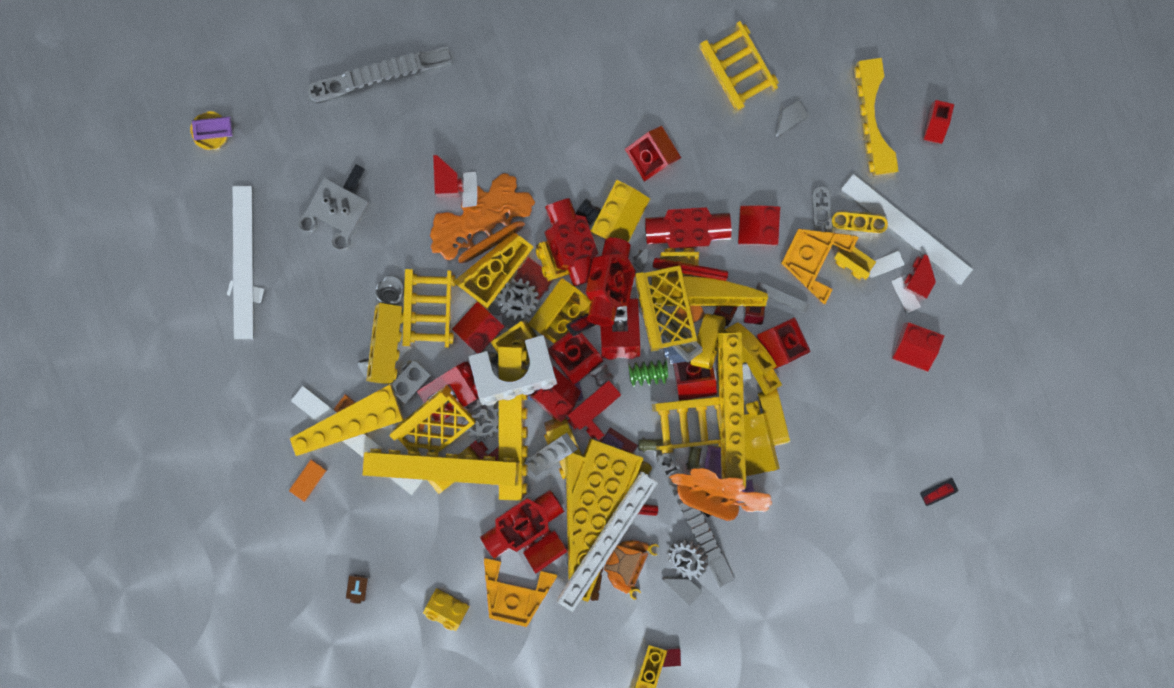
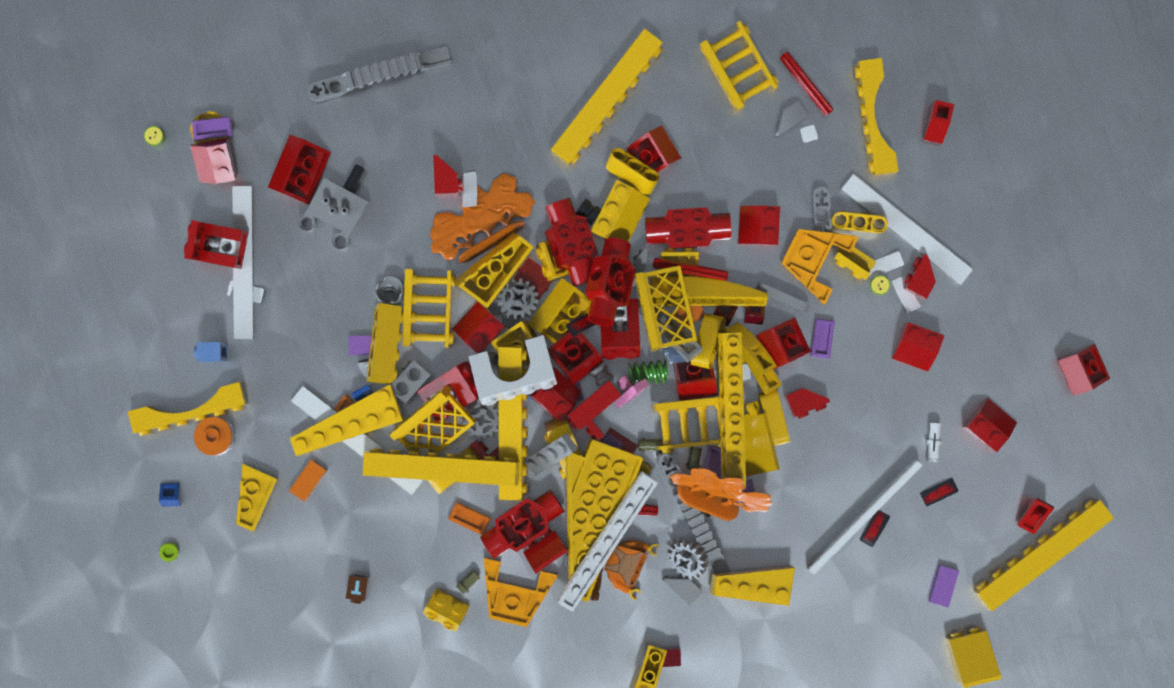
(149, 418): none -> yellow arch
(154, 136): none -> light yellow tile
(169, 494): none -> blue slope
(169, 551): none -> lime tile
(201, 241): none -> red brick
(211, 351): none -> medium blue brick
(214, 161): none -> slope
(214, 436): none -> orange piece
(254, 495): none -> yellow wing
(299, 169): none -> red slope
(359, 345): none -> medium lavender tile
(362, 392): none -> blue slope
(468, 581): none -> olive pin
(469, 518): none -> orange tile
(606, 97): none -> yellow brick
(630, 391): none -> bright pink tile
(632, 171): none -> yellow beam
(759, 585): none -> yellow wedge
(803, 401): none -> red slope
(806, 83): none -> red axle
(809, 133): none -> white sticker
(822, 338): none -> medium lavender tile
(864, 516): none -> white tile
(875, 528): none -> sticker
(879, 285): none -> light yellow tile
(934, 455): none -> white pin
(944, 586): none -> medium lavender tile
(973, 657): none -> yellow slope
(991, 425): none -> red slope
(1035, 515): none -> red slope
(1043, 554): none -> yellow brick
(1084, 370): none -> slope

